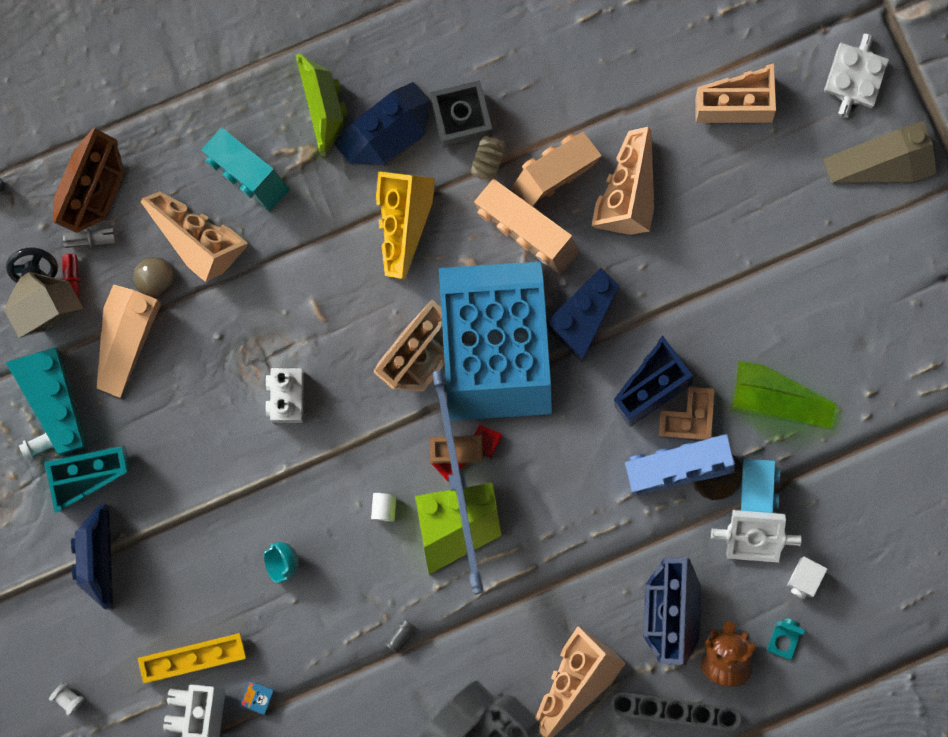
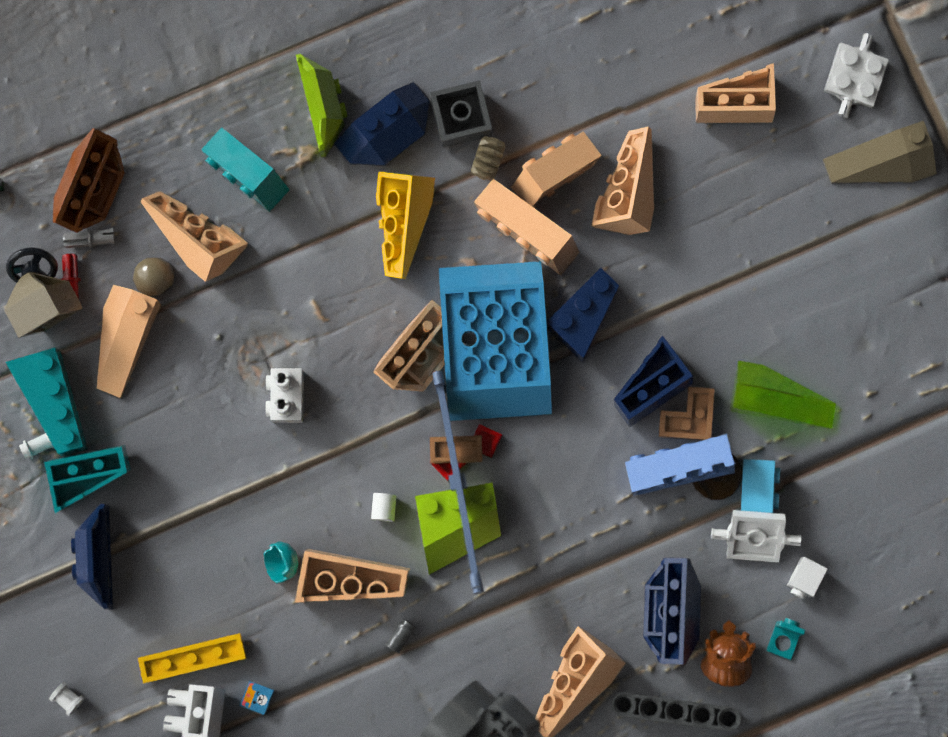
(342, 577): none -> light nougat wedge

